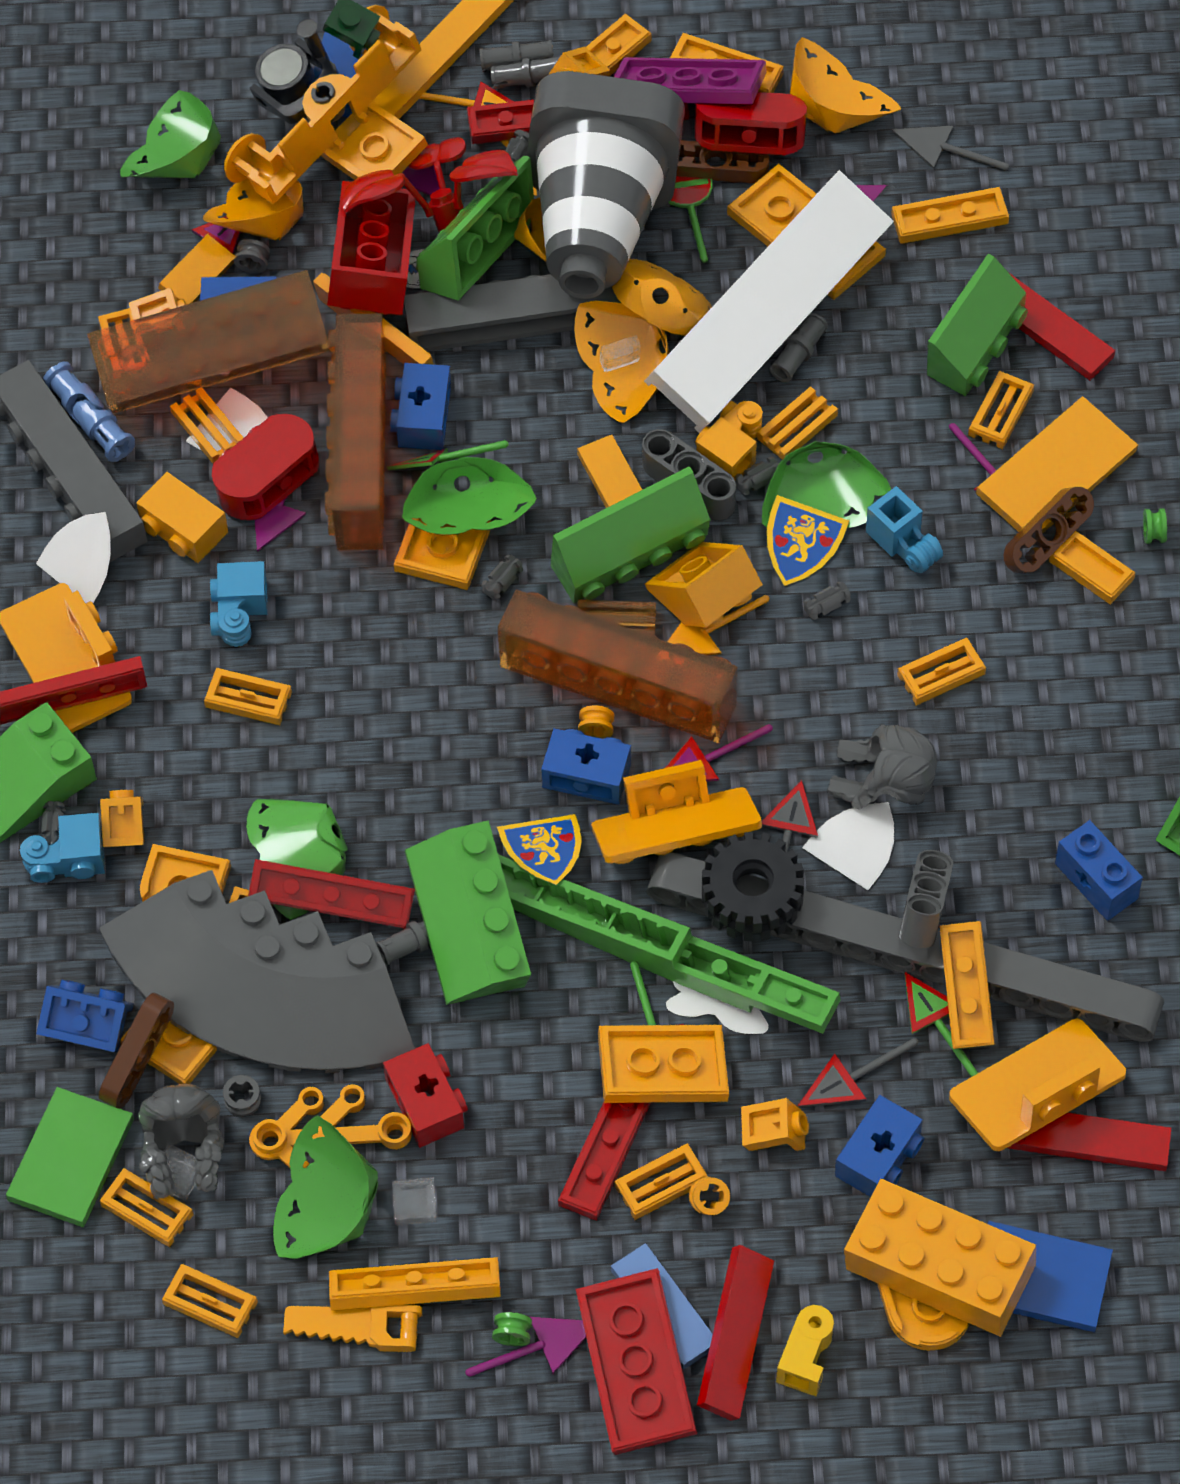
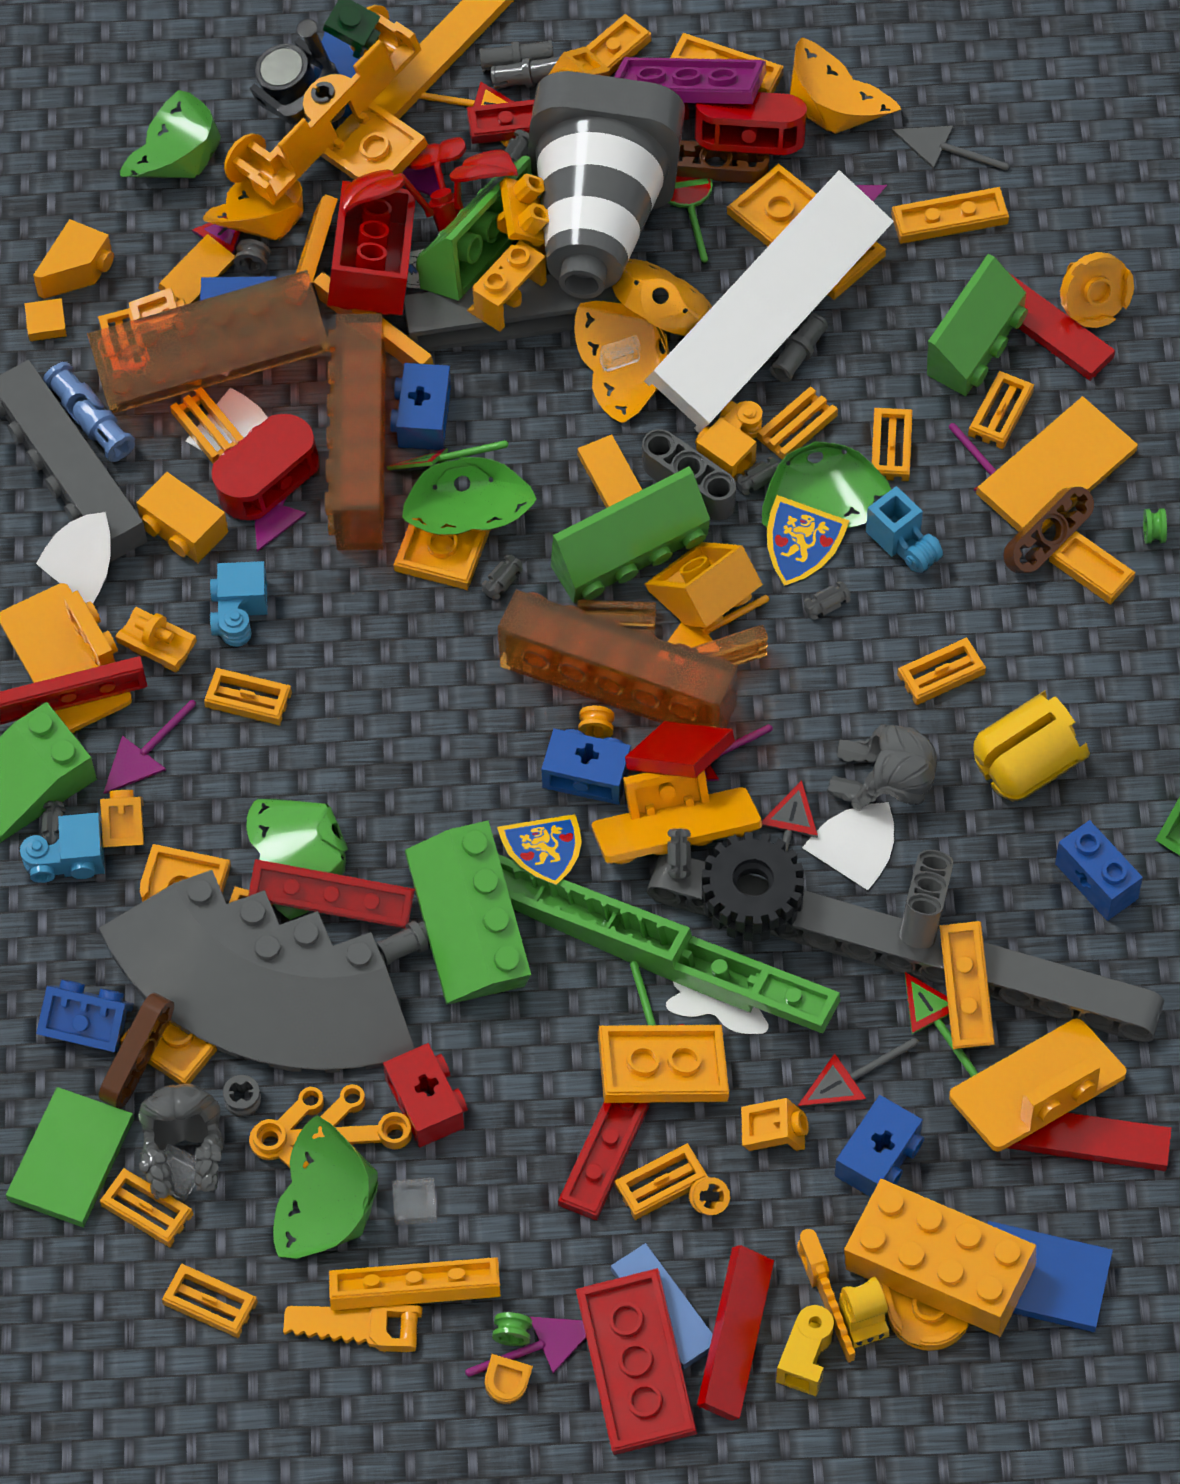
(45, 319): none -> light orange tile
(73, 260): none -> light orange slope
(133, 763): none -> magenta piece
(156, 639): none -> light orange hips
(317, 235): none -> light orange tile
(502, 282): none -> light orange window
(506, 1379): none -> light orange tile
(522, 213): none -> light orange hips
(679, 749): none -> red tile
(679, 853): none -> dark grey piece
(738, 647): none -> clear orange tile
(818, 1275): none -> light orange piece
(864, 1312): none -> yellow leg
(891, 470): none -> light orange tile
(1028, 748): none -> yellow cylinder
(1096, 289): none -> light orange tile

